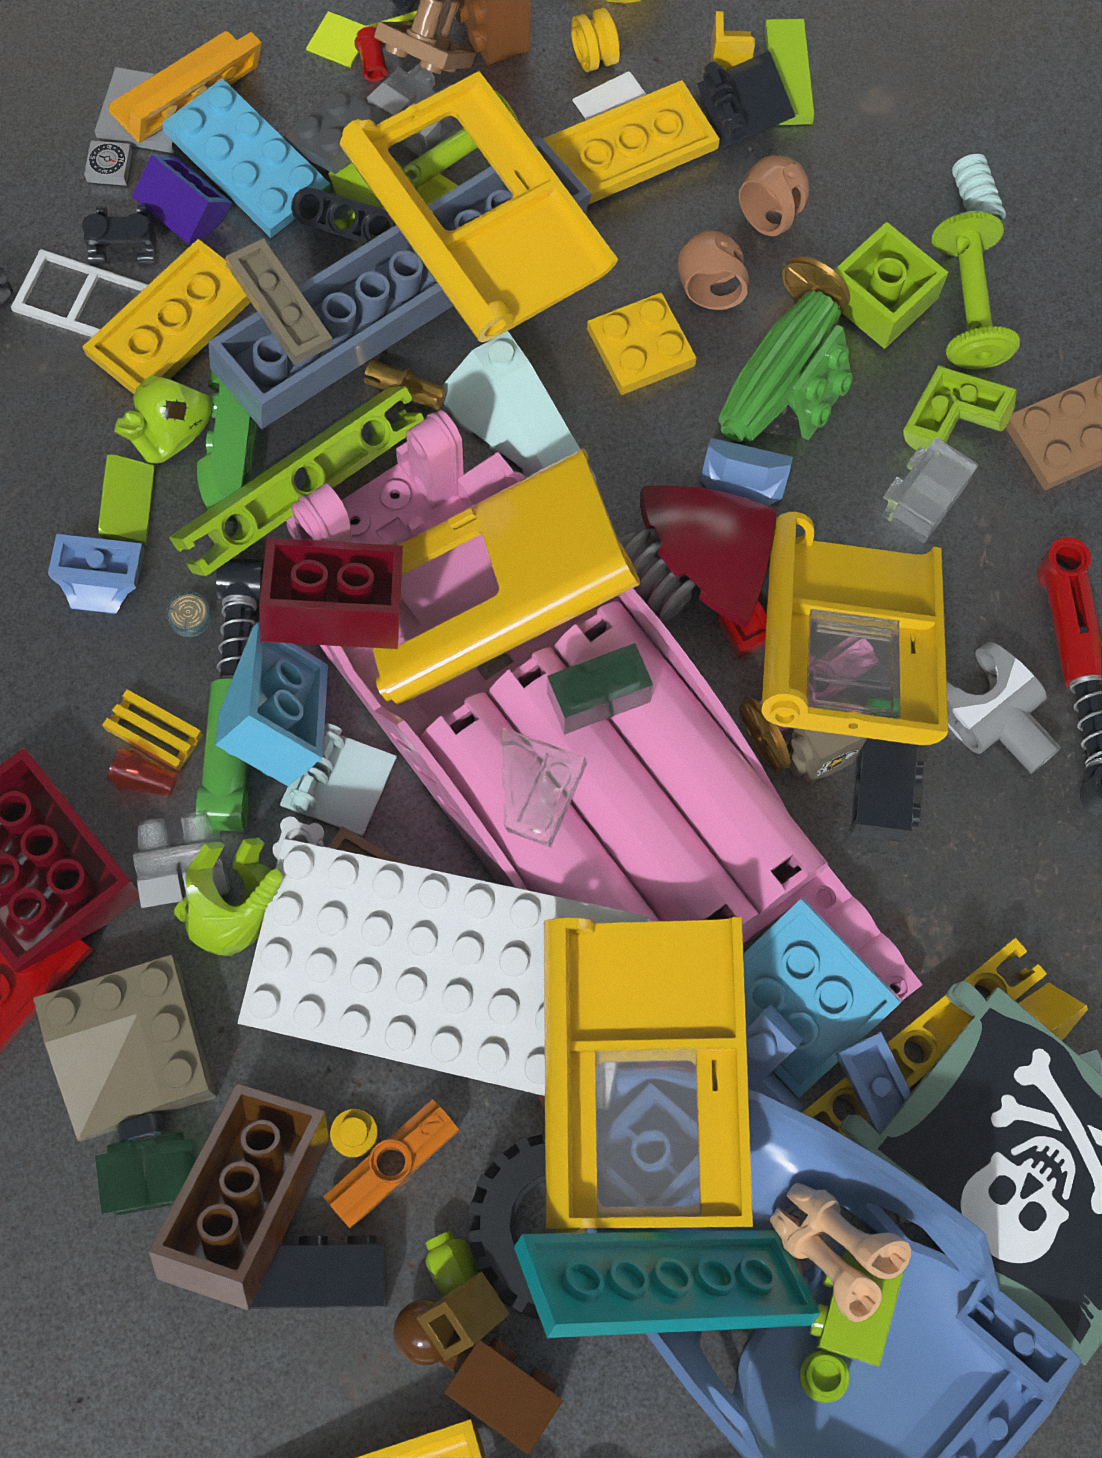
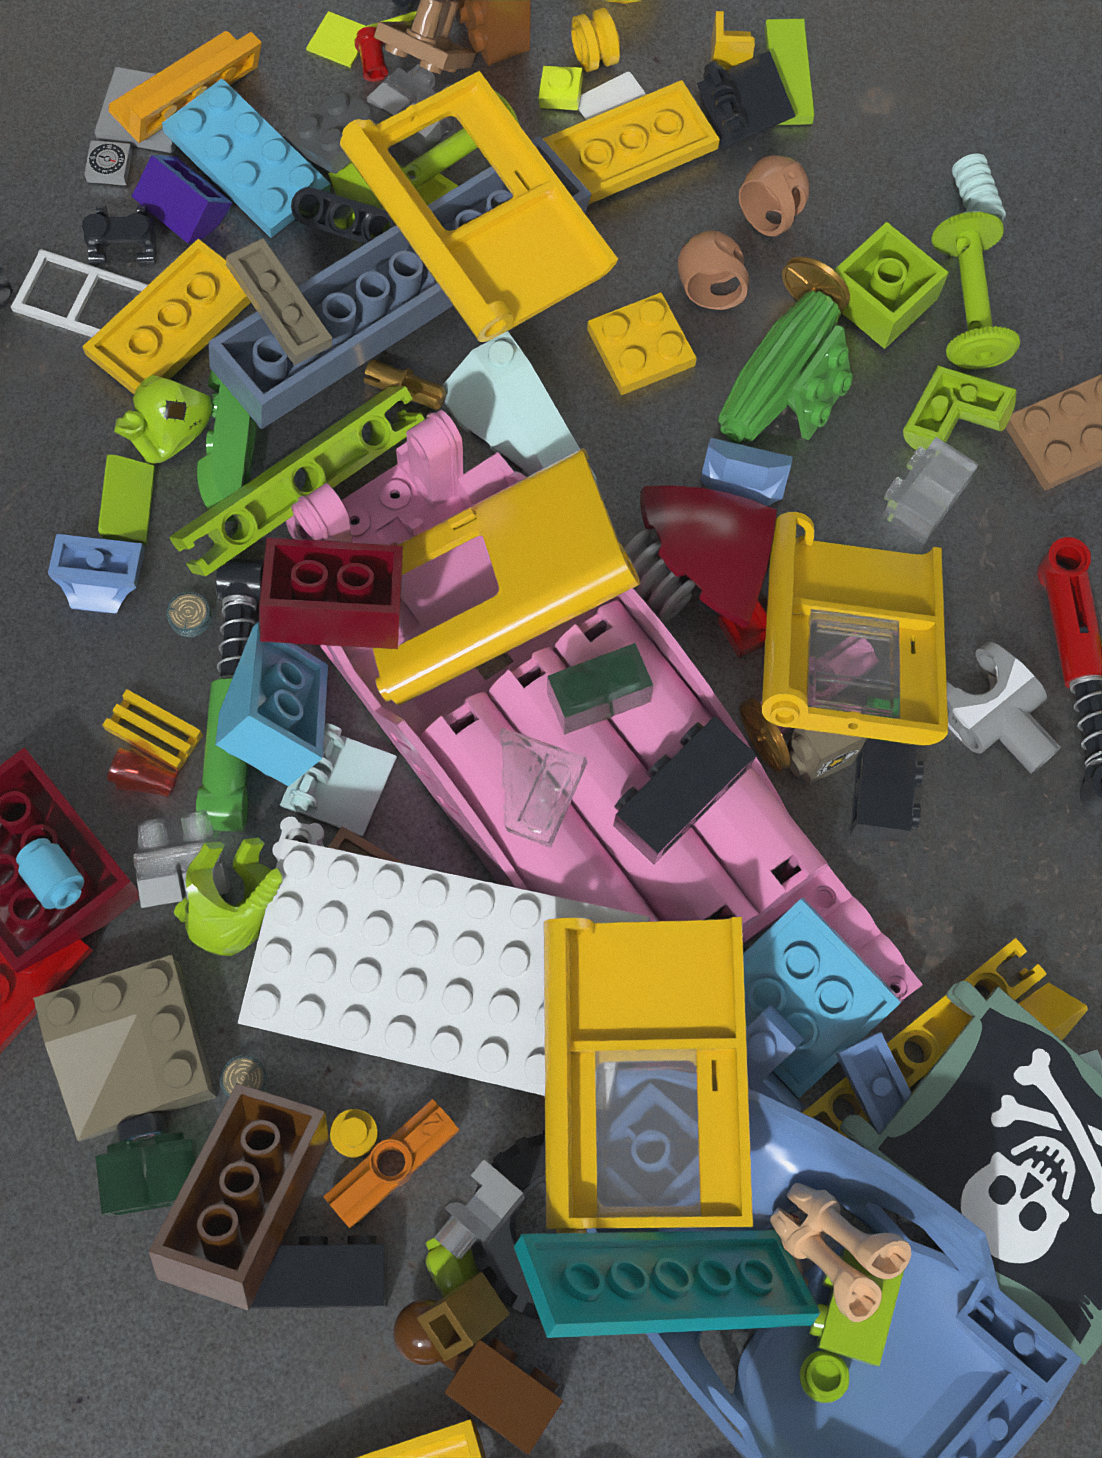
(50, 874): none -> medium azure brick
(244, 1071): none -> tile
(482, 1214): none -> clear hips
(560, 87): none -> neon yellow plate
(682, 788): none -> black brick

